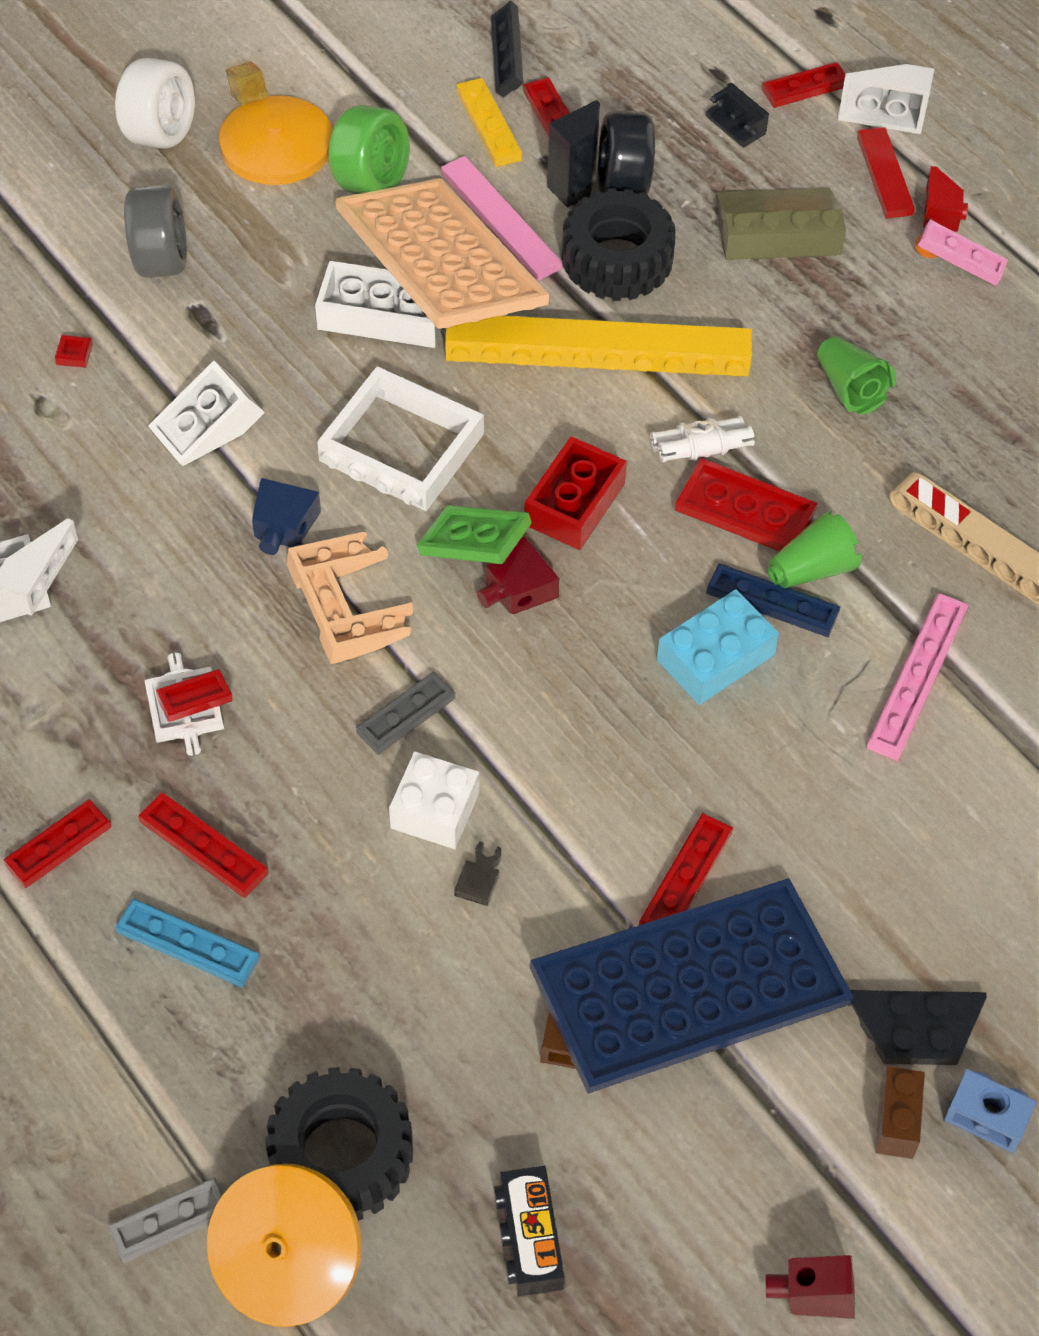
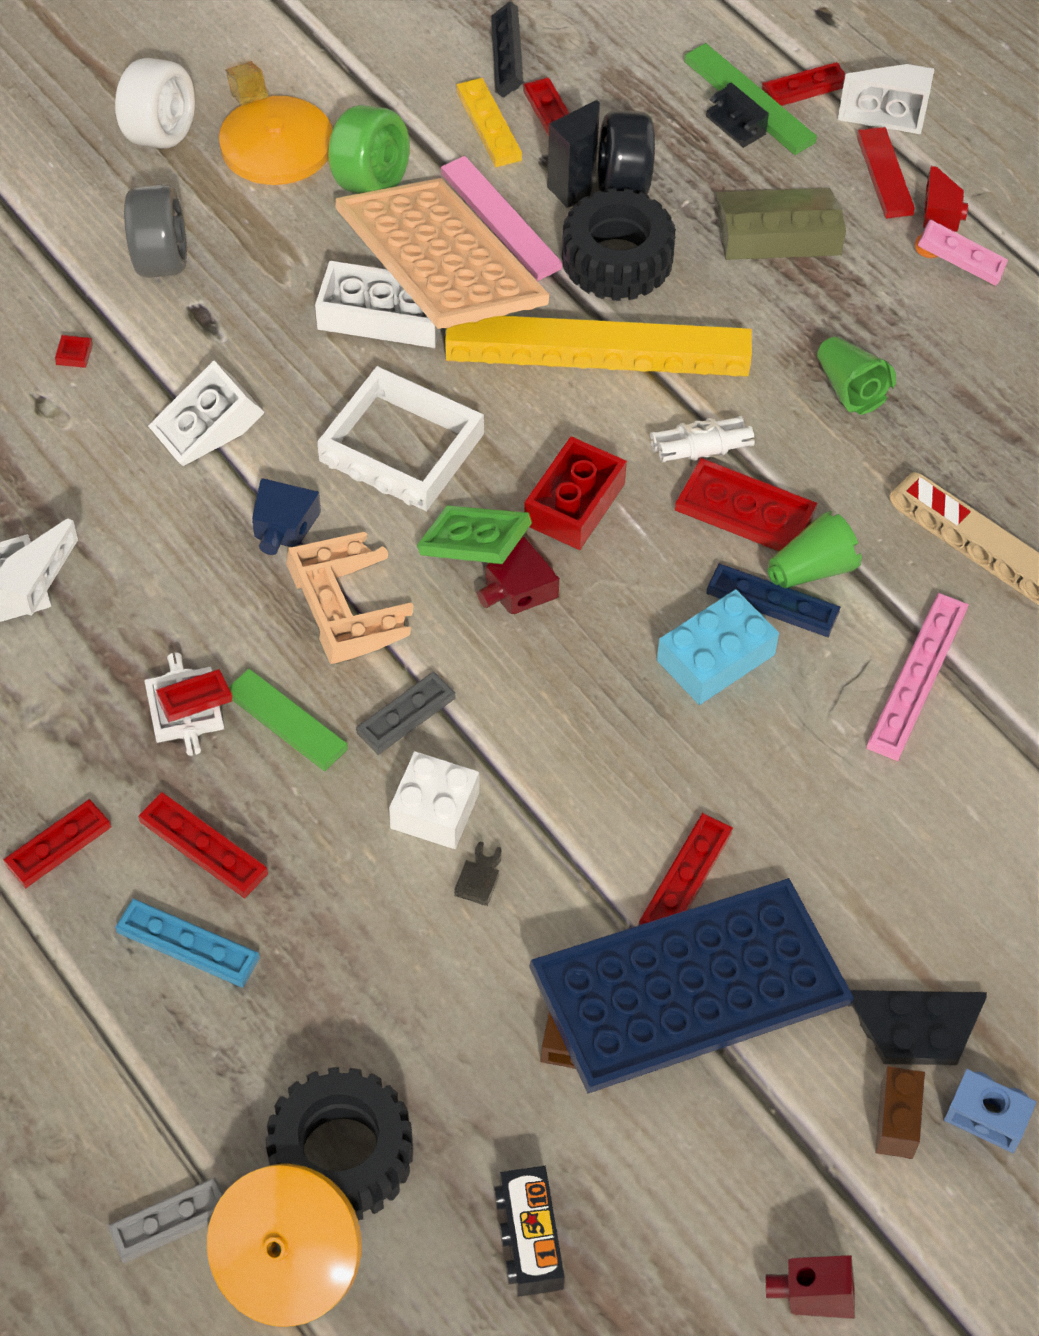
(287, 720): none -> bright green tile
(781, 123): none -> bright green tile

